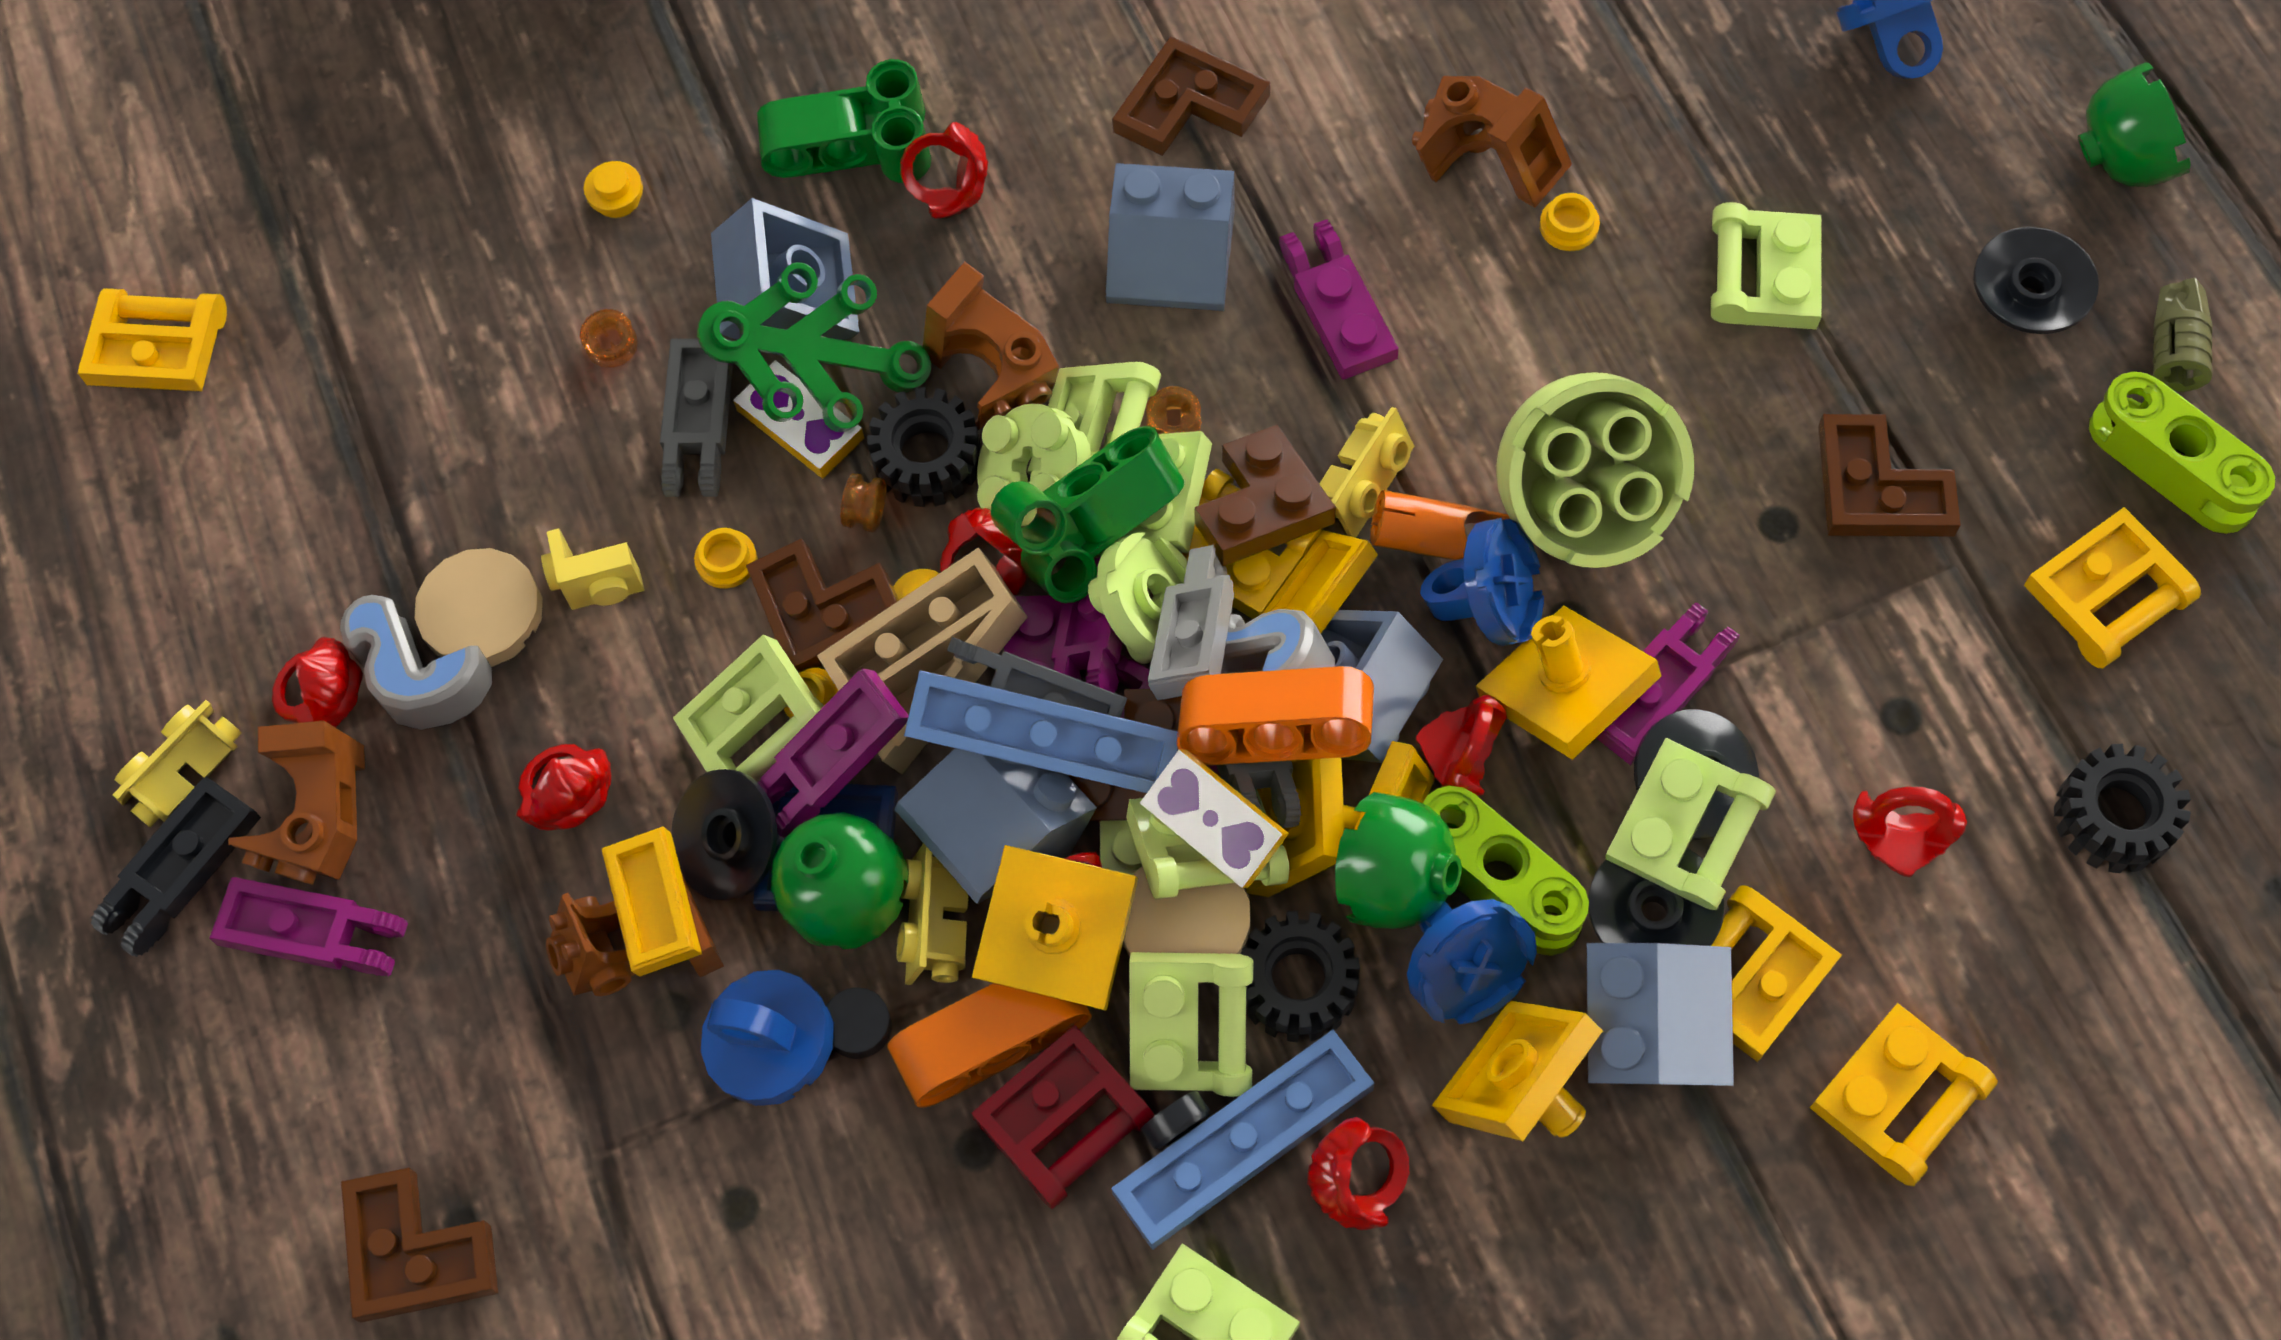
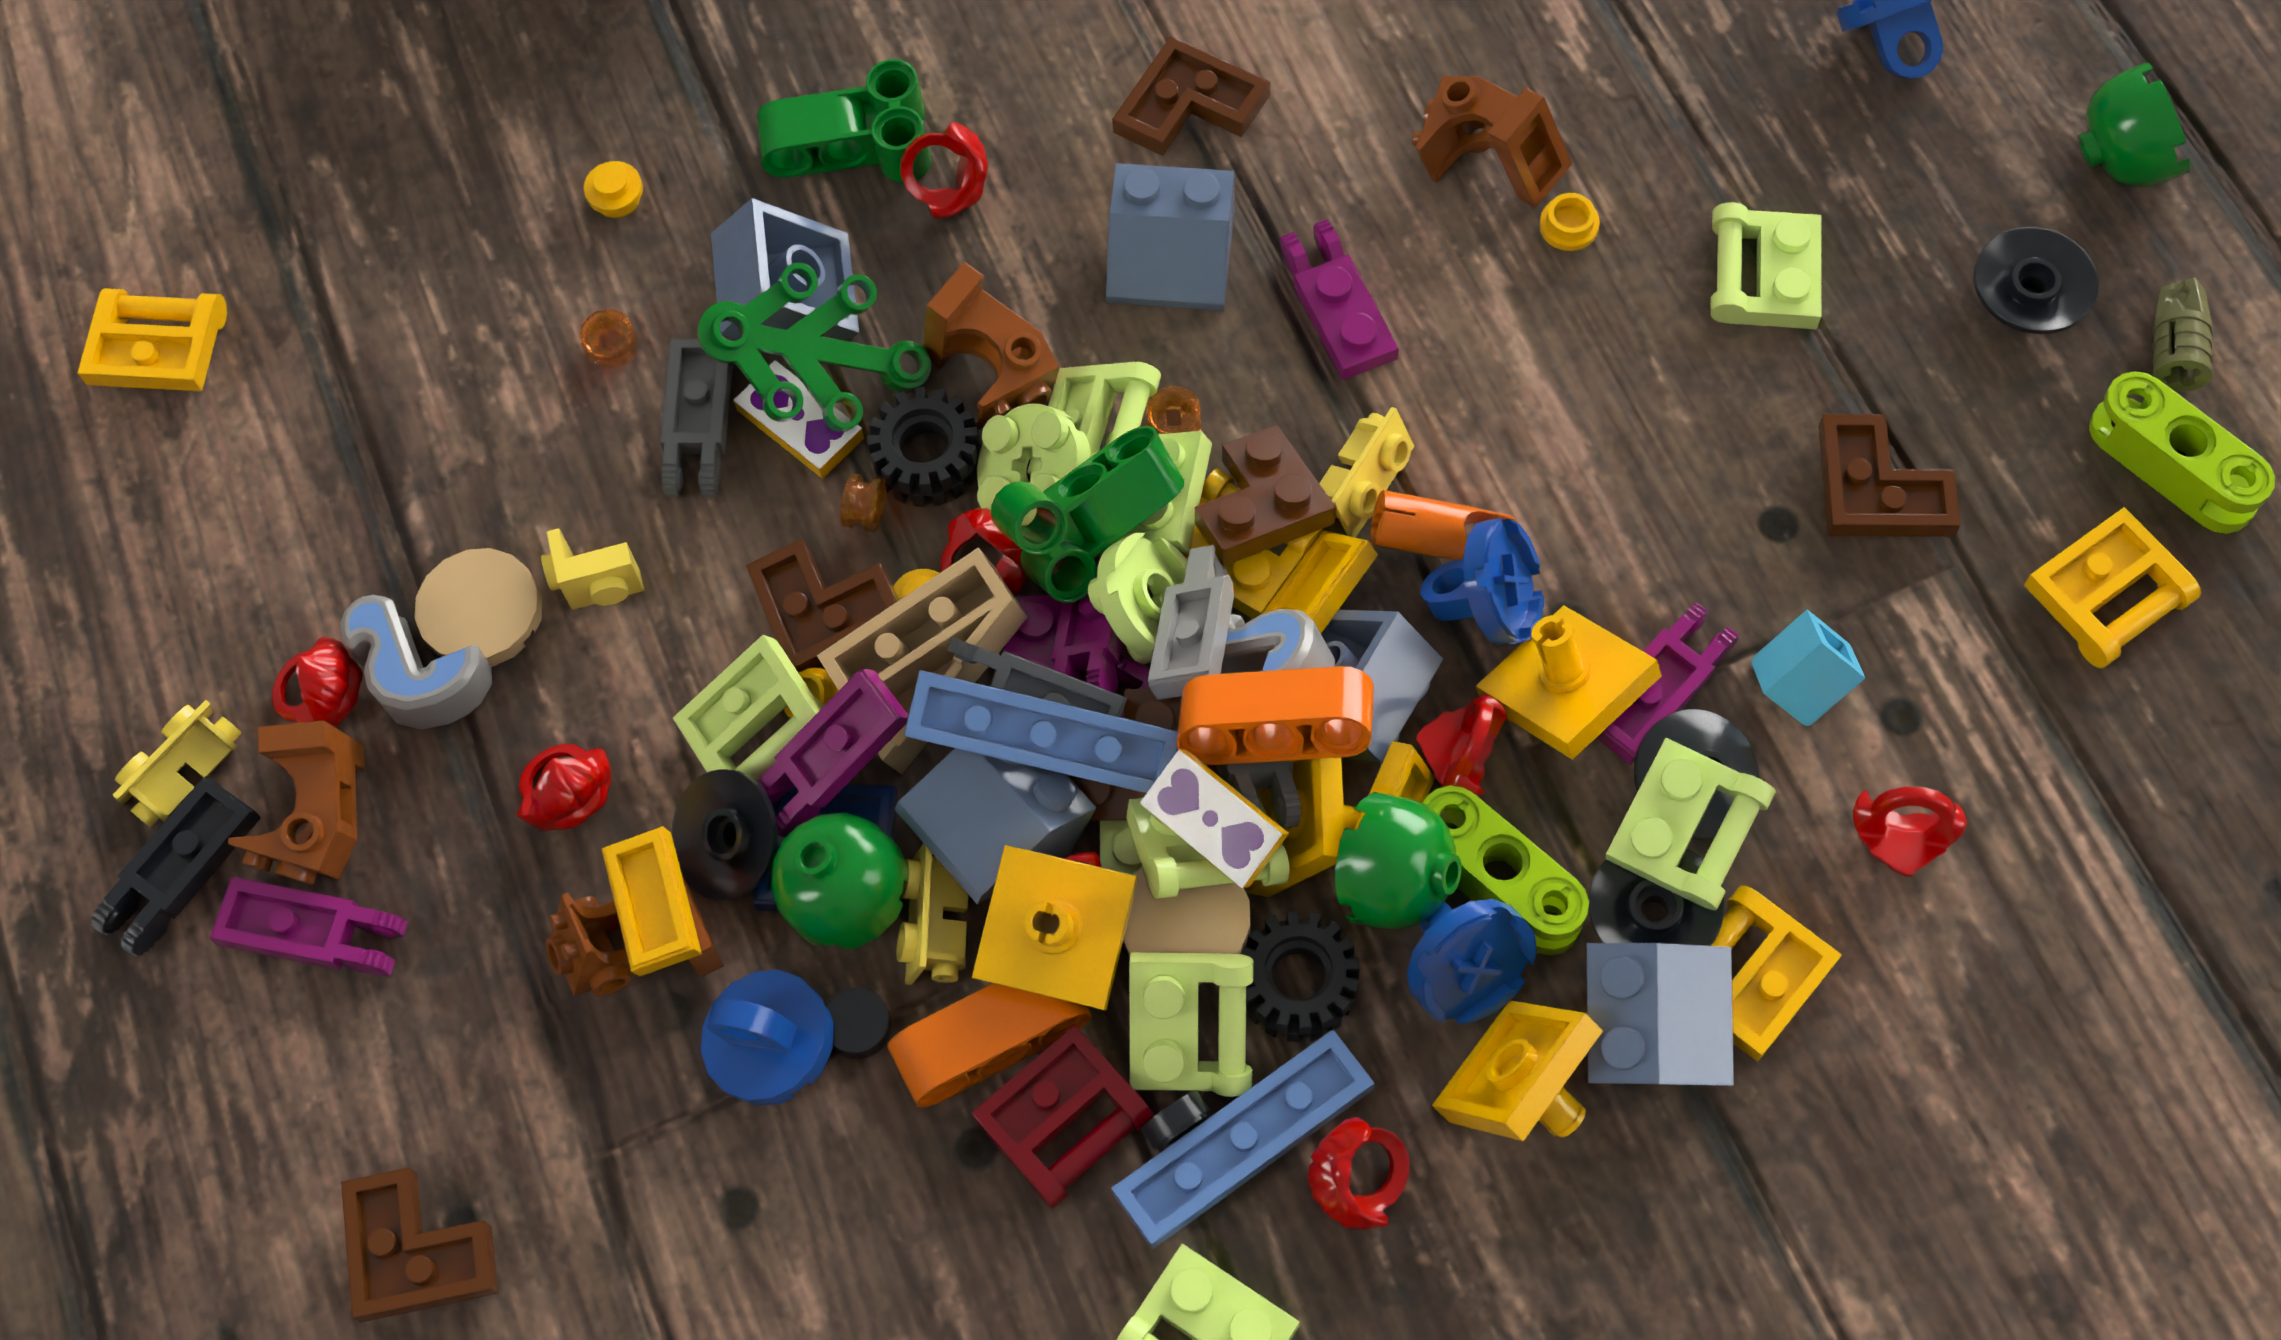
(723, 558): yellow plate -> none
(1594, 469): yellowish green cylinder -> none
(1807, 668): none -> medium azure panel
(1884, 1079): yellow plate -> none
(2146, 783): black tyre -> none

